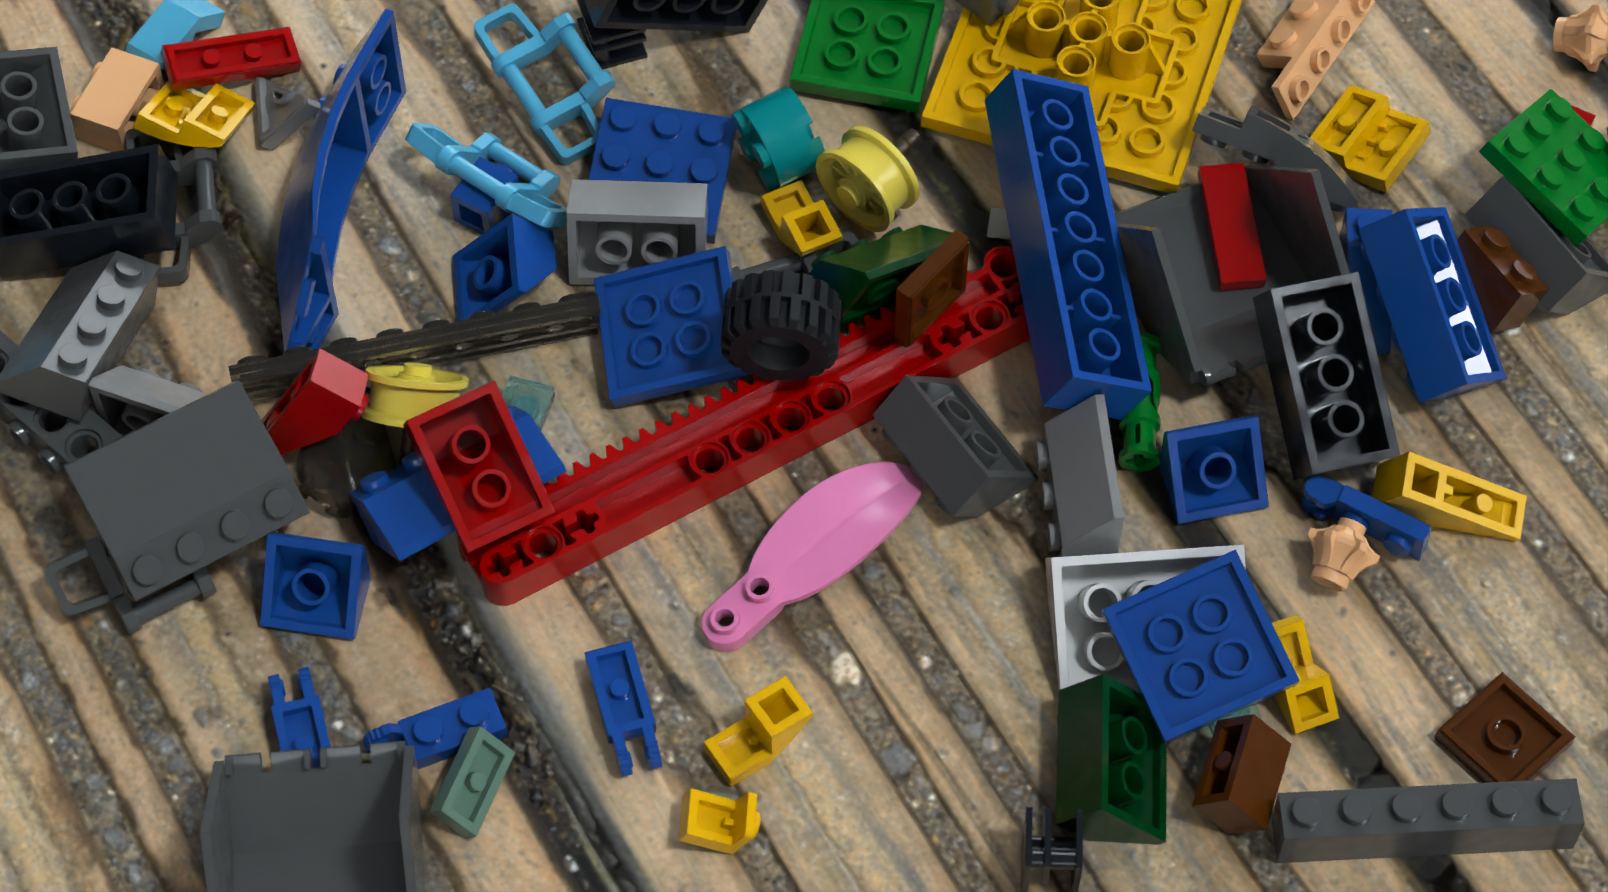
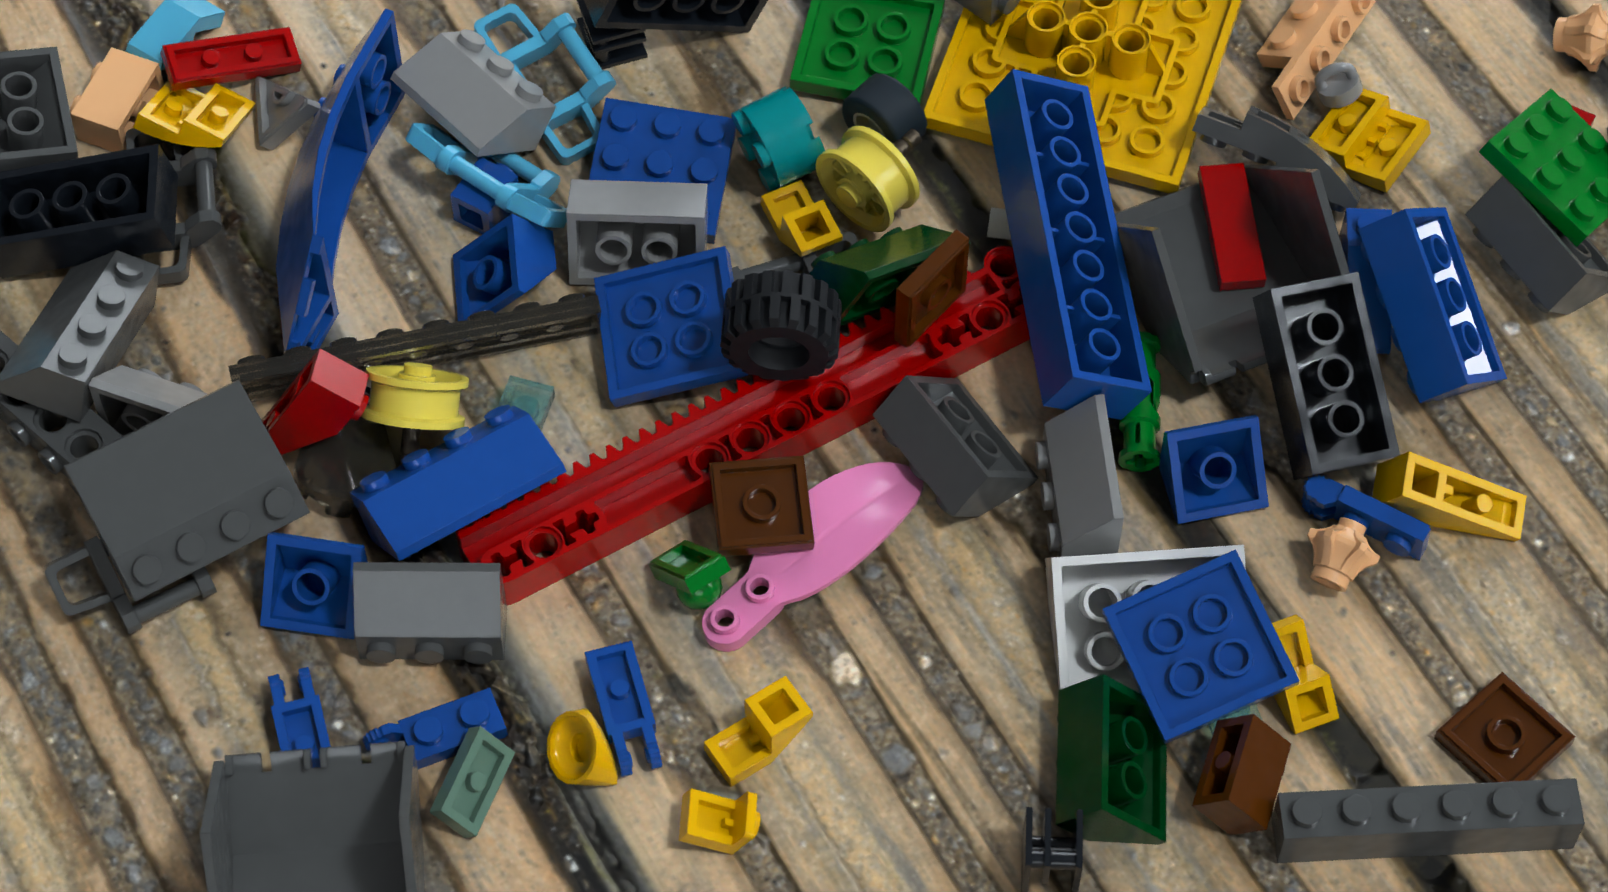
(429, 611): none -> dark grey slope
(475, 94): none -> light grey slope
(479, 466): red slope -> none
(580, 750): none -> yellow piece
(693, 573): none -> green tile
(761, 506): none -> reddish brown tile
(884, 107): none -> black wheel
(1338, 85): none -> light grey tile
(1502, 279): reddish brown brick -> none

